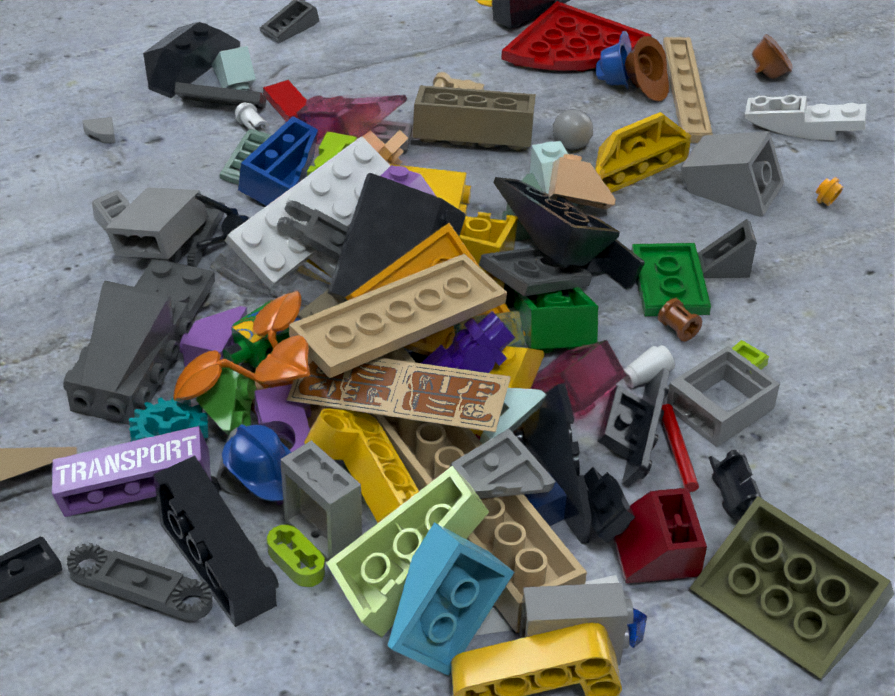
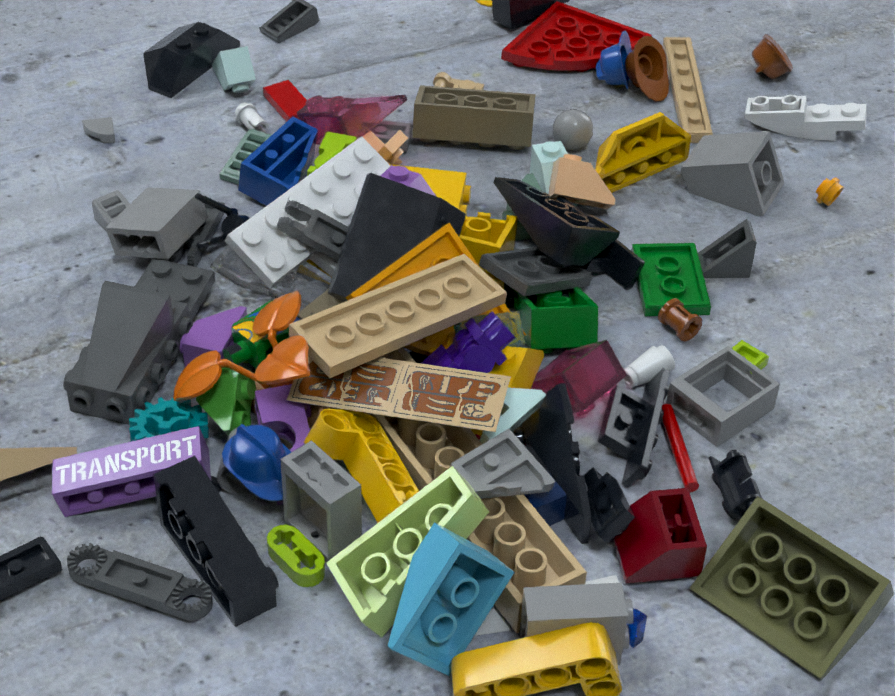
(219, 95): dark grey tile -> none

